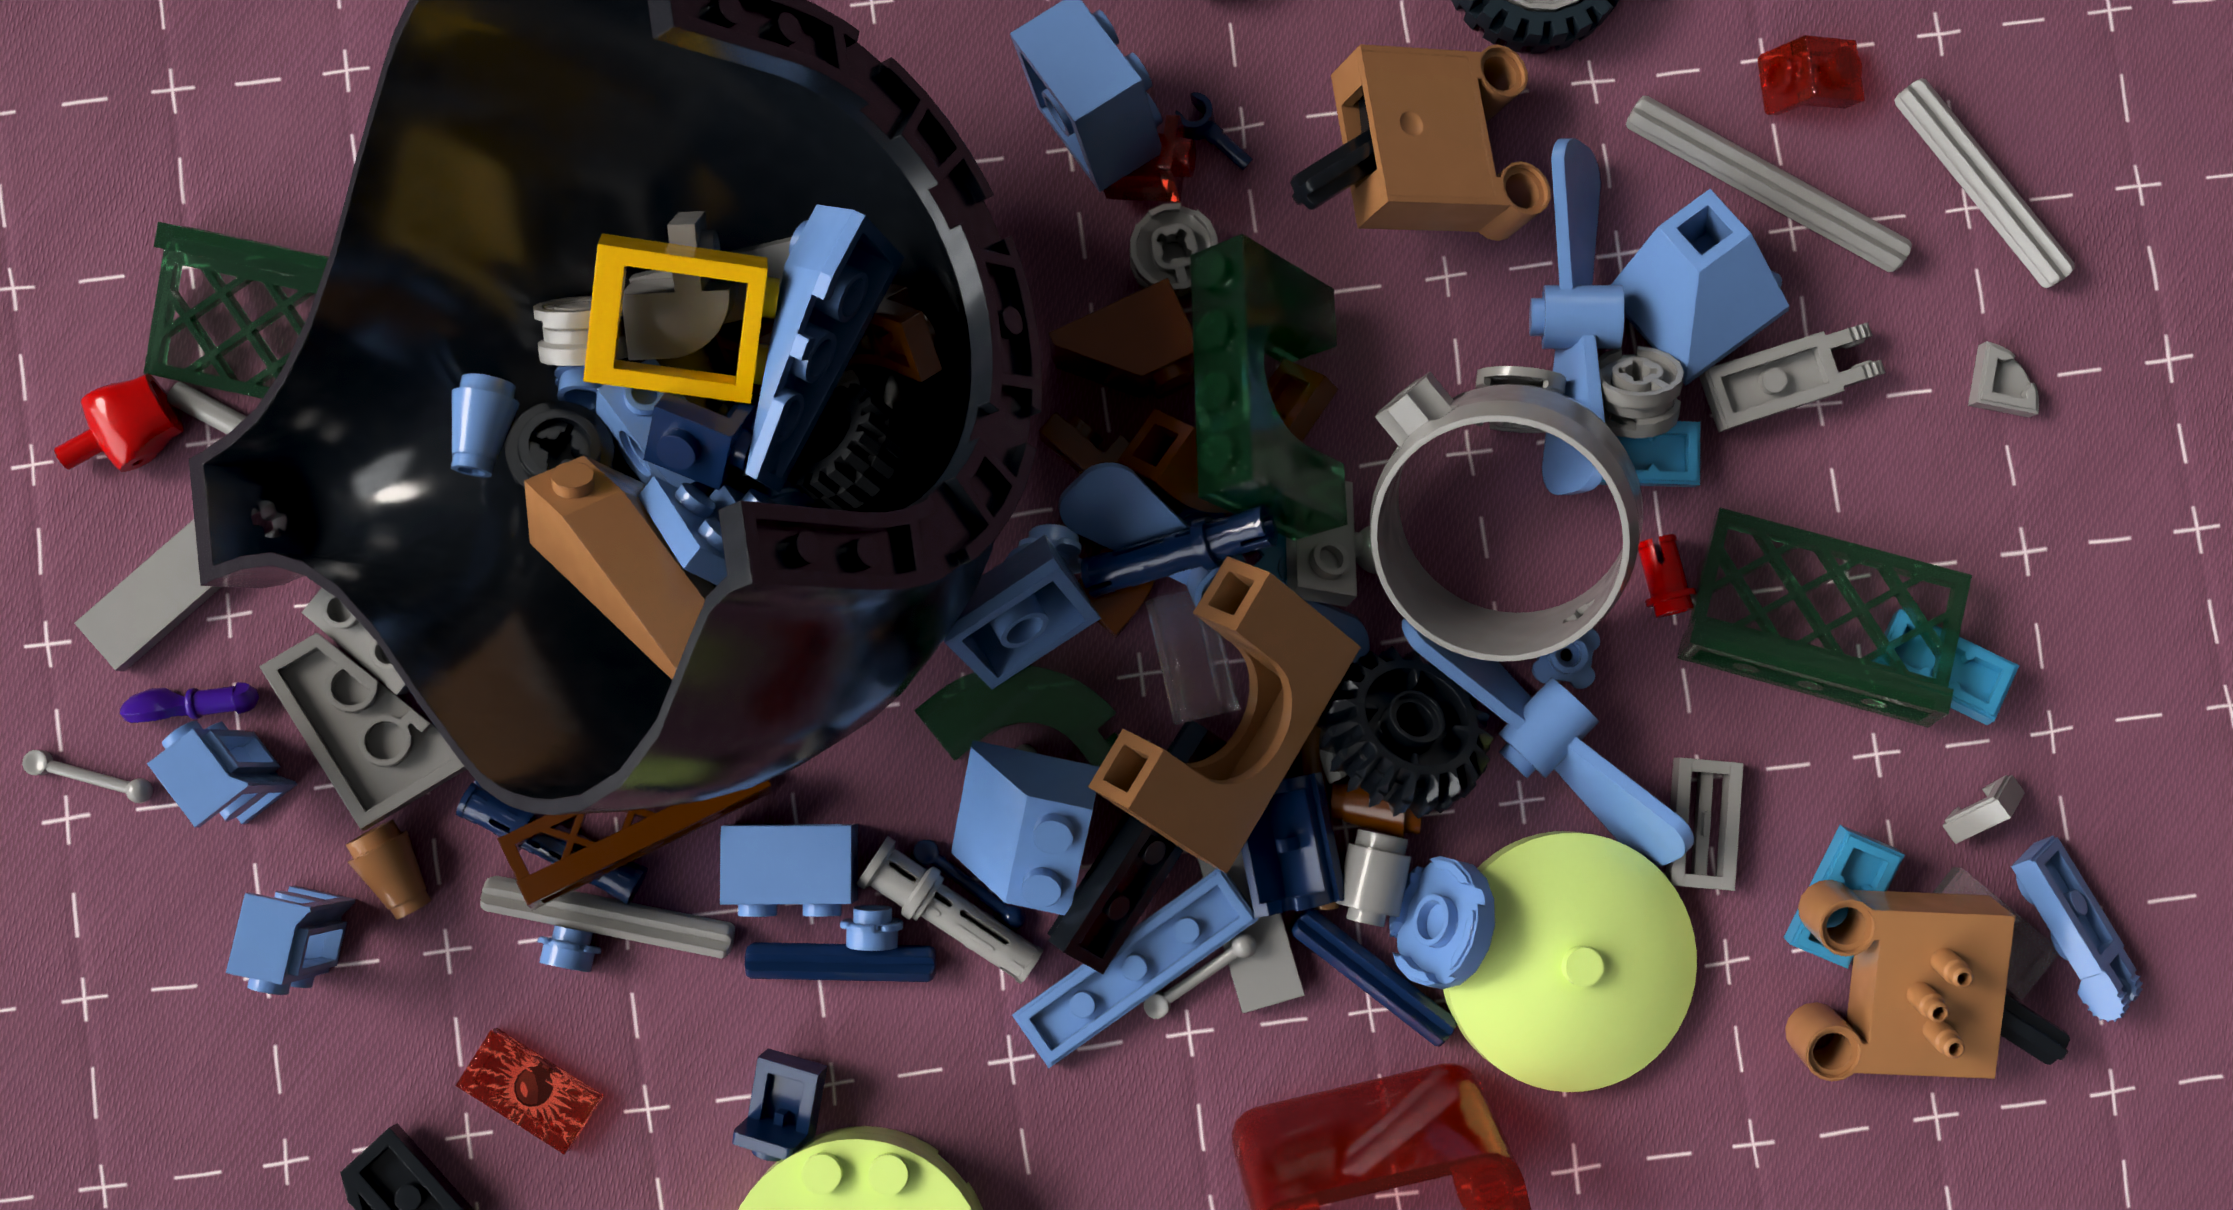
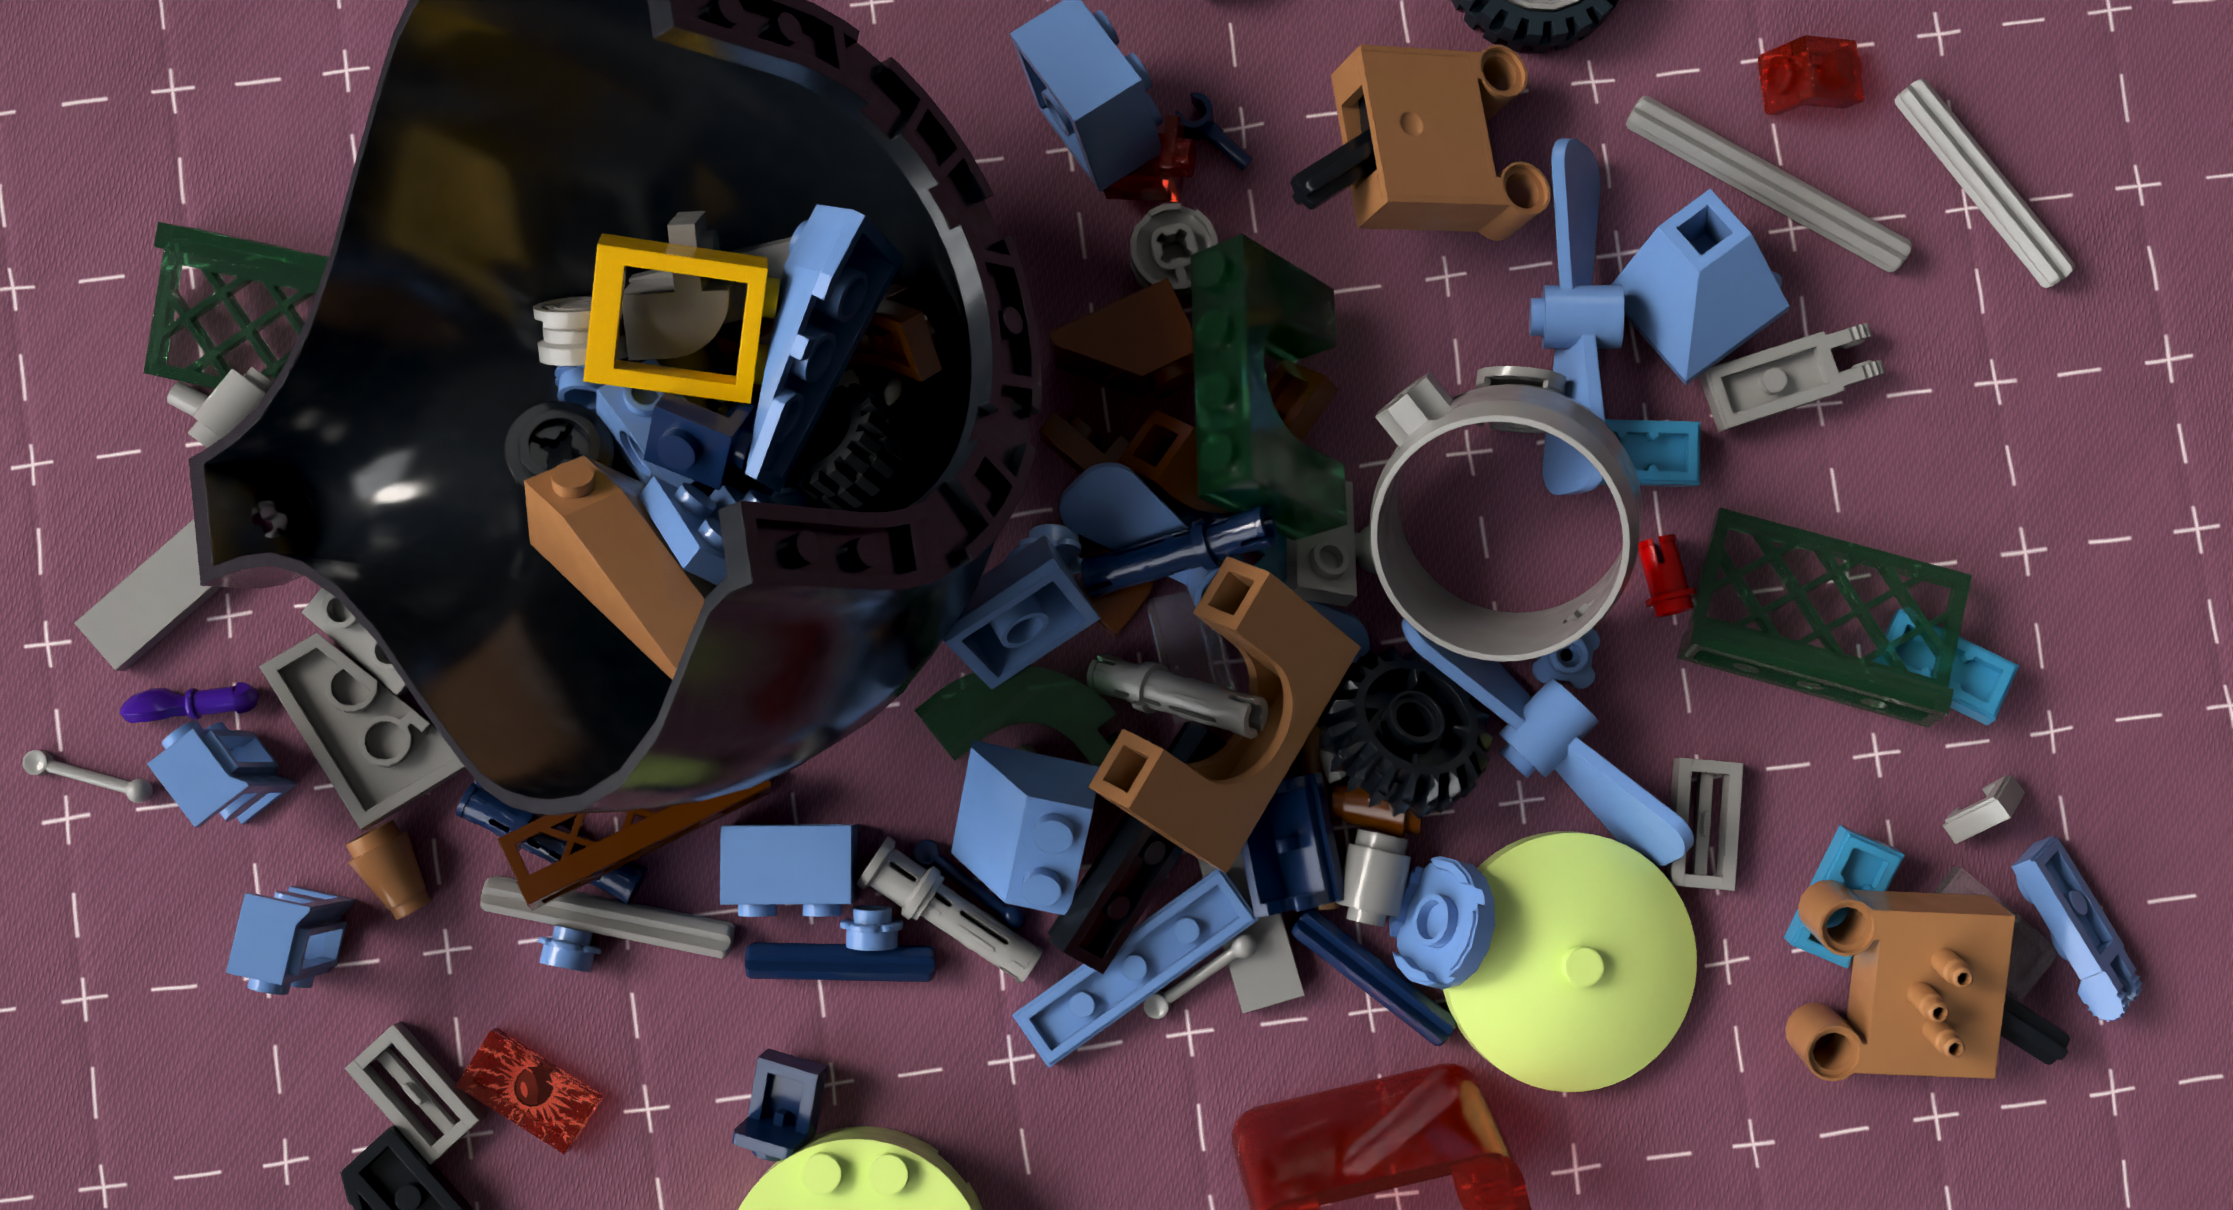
(126, 423): red piece -> none
(228, 405): none -> light grey brick
(396, 1109): none -> light grey tile
(480, 422): medium blue cone -> none
(1155, 689): none -> light grey pin
(1640, 391): light grey wheel -> none
(2002, 383): light grey tile -> none

